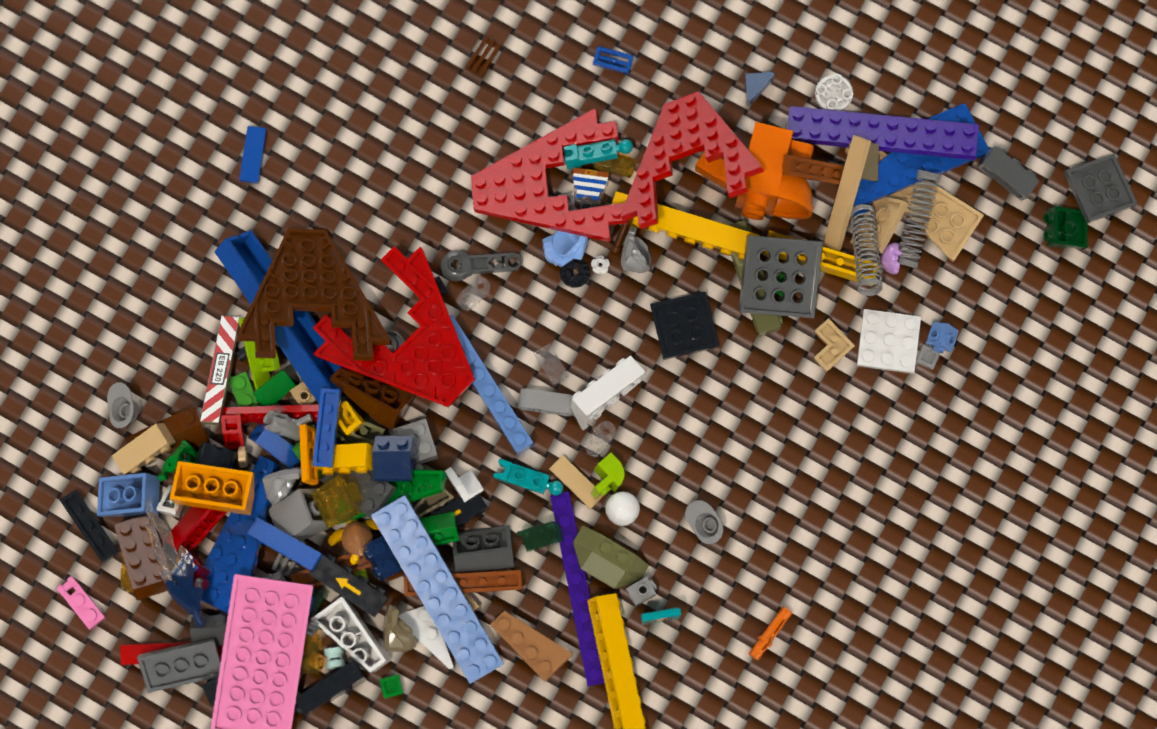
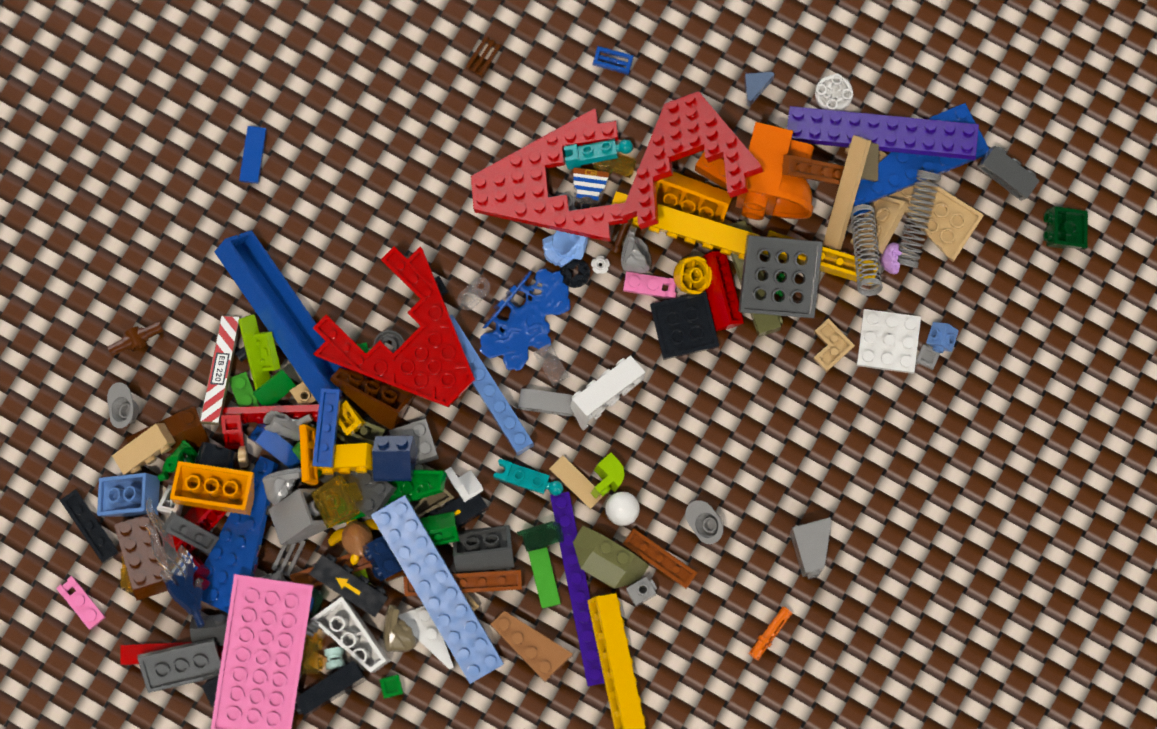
(135, 338): none -> reddish brown pin
(190, 532): none -> dark grey plate
(284, 544): blue tile -> none
(310, 277): reddish brown wing -> none
(475, 264): dark grey beam -> none
(525, 323): none -> blue plant
(544, 578): none -> bright green tile
(600, 439): clear plate -> none
(649, 285): none -> bright pink plate
(659, 558): none -> dark orange plate
(660, 616): teal tile -> none
(692, 275): none -> yellow cylinder
(693, 197): none -> light orange slope
(722, 293): none -> red brick
(811, 546): none -> light grey slope
(1100, 188): dark grey plate -> none

